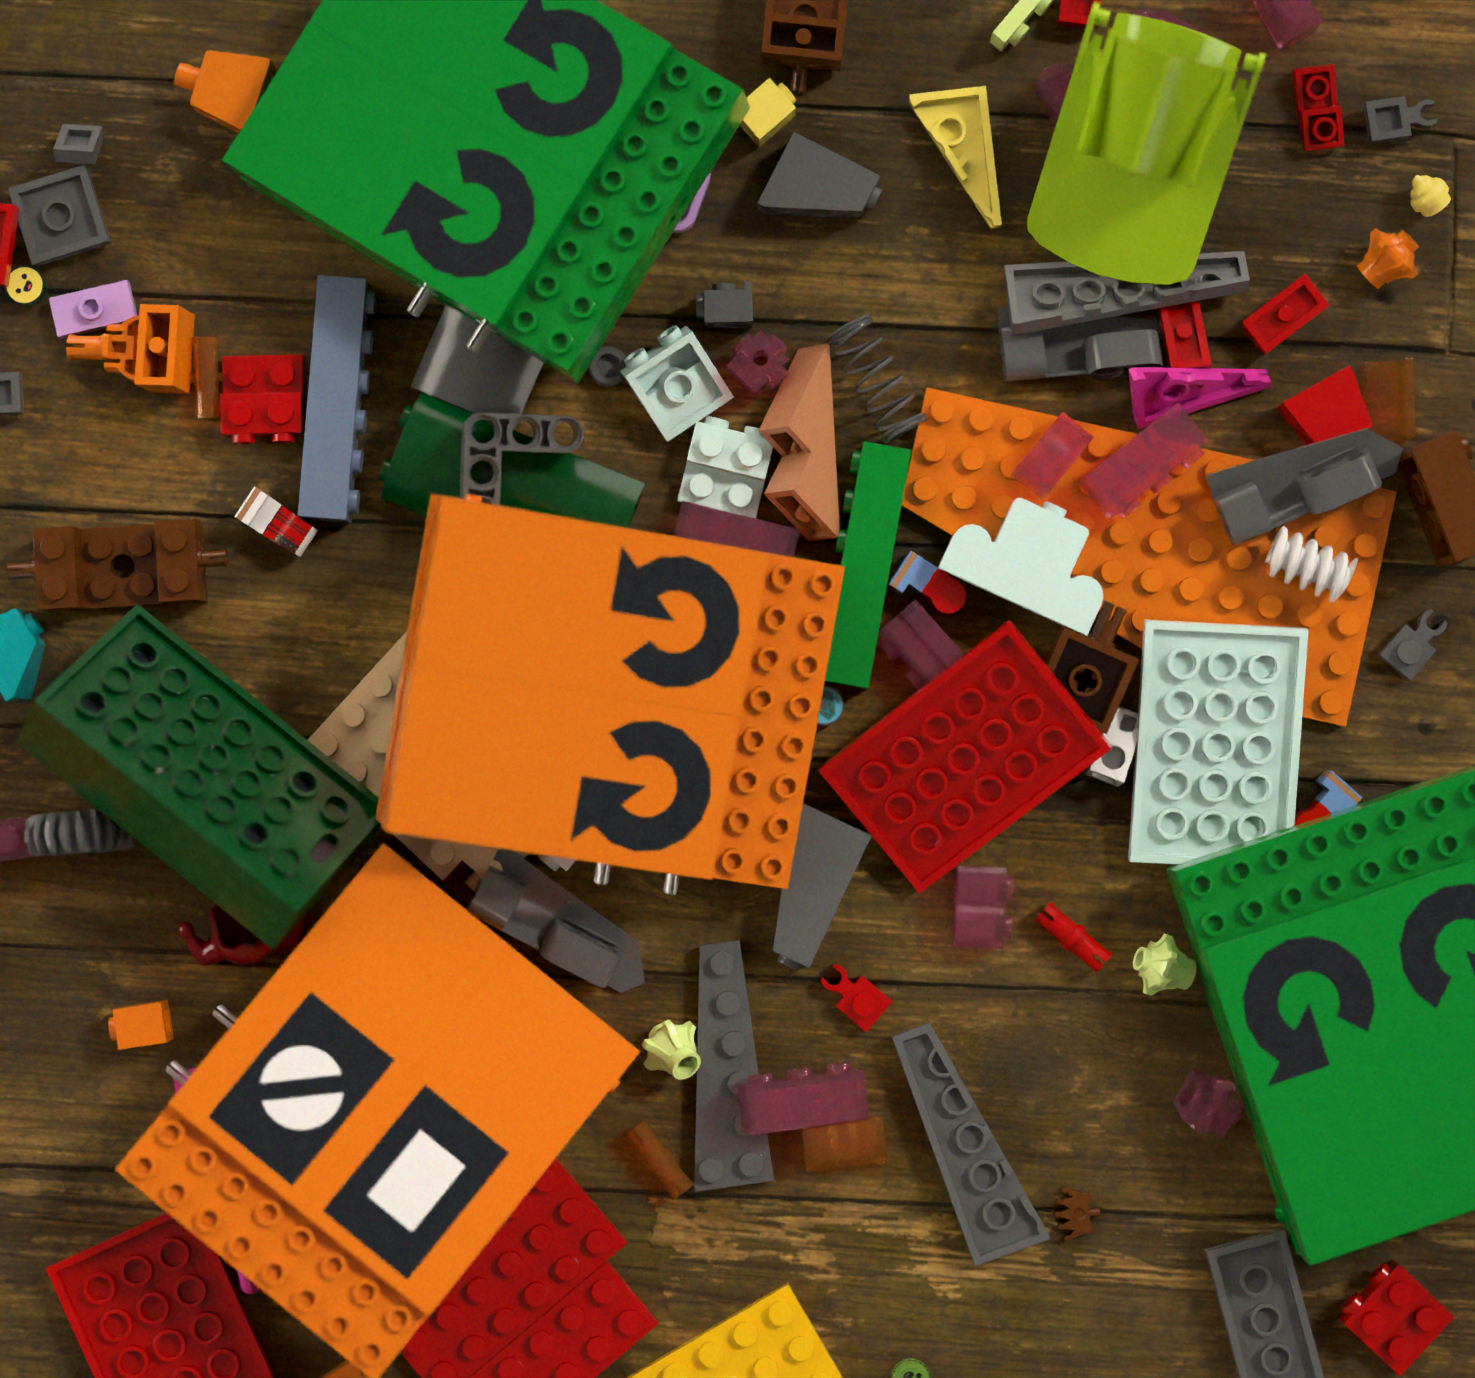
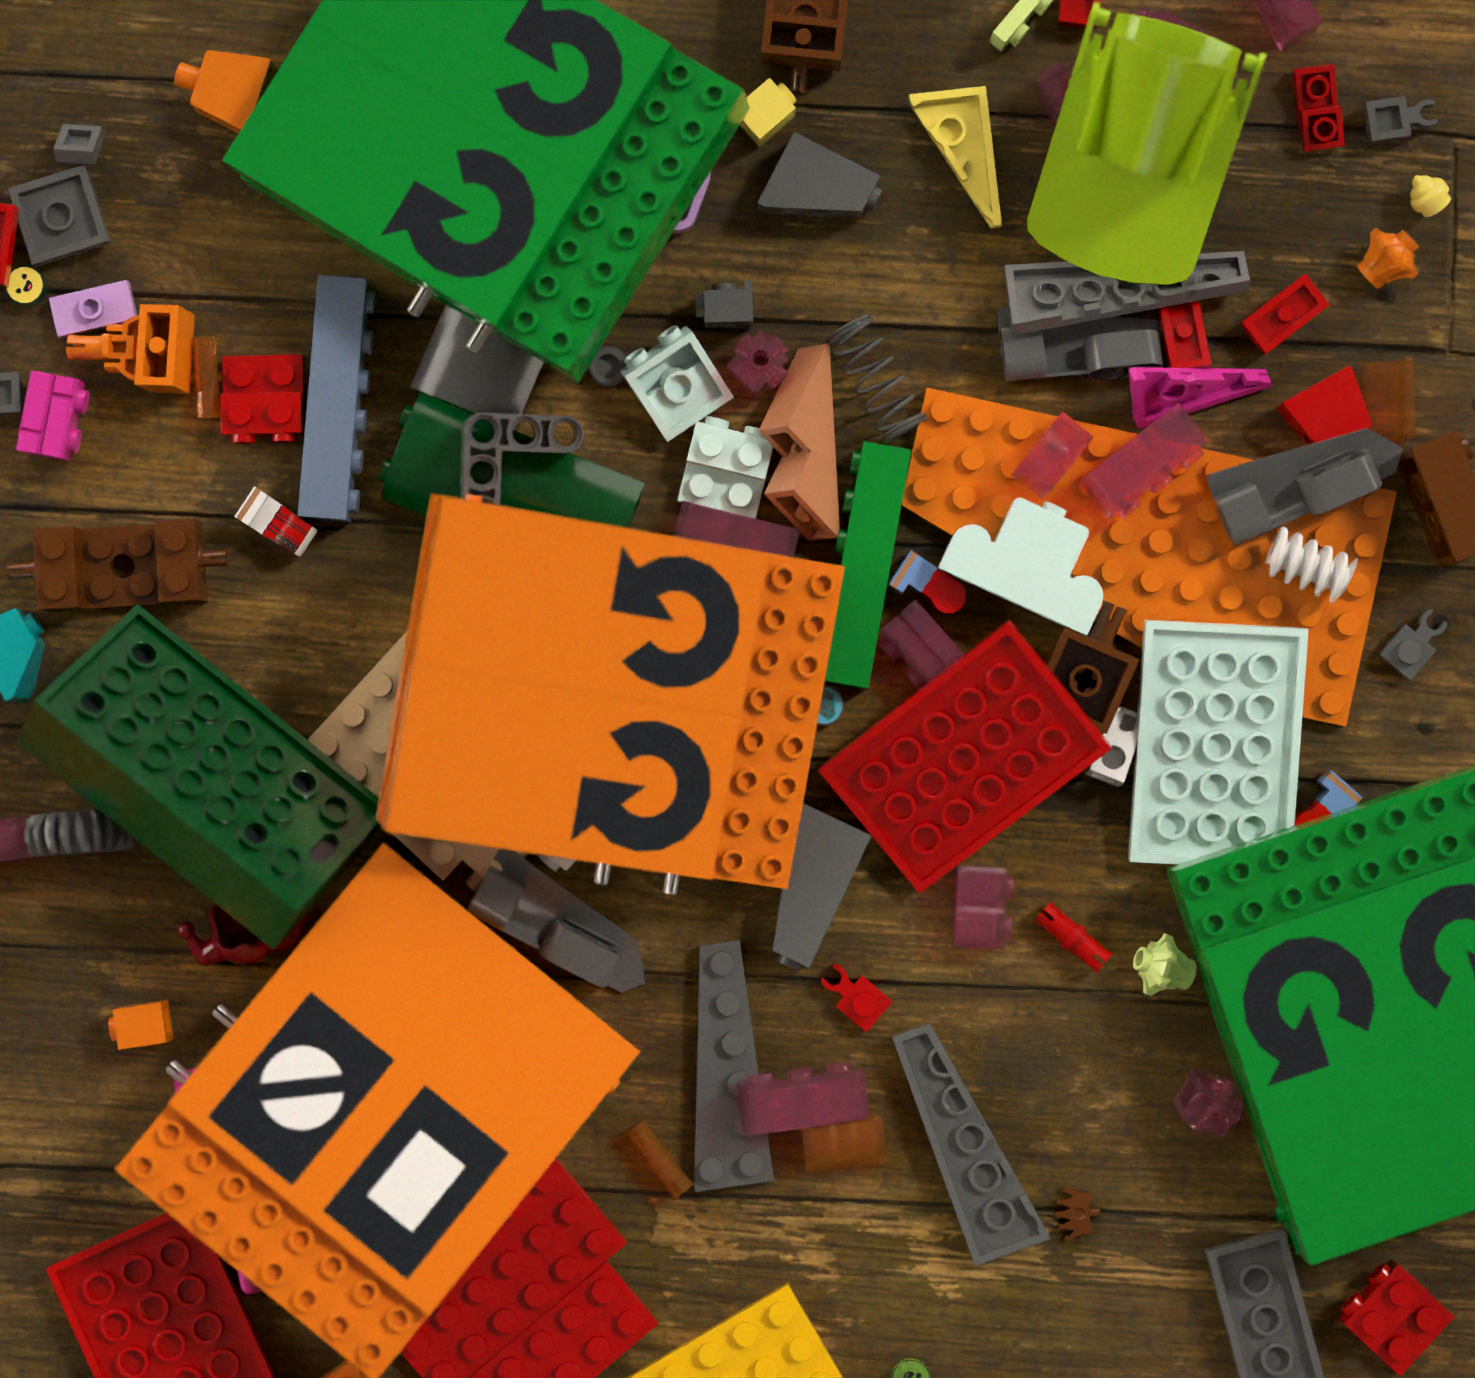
(52, 416): none -> dark pink brick
(672, 1049): yellowish green rock -> none

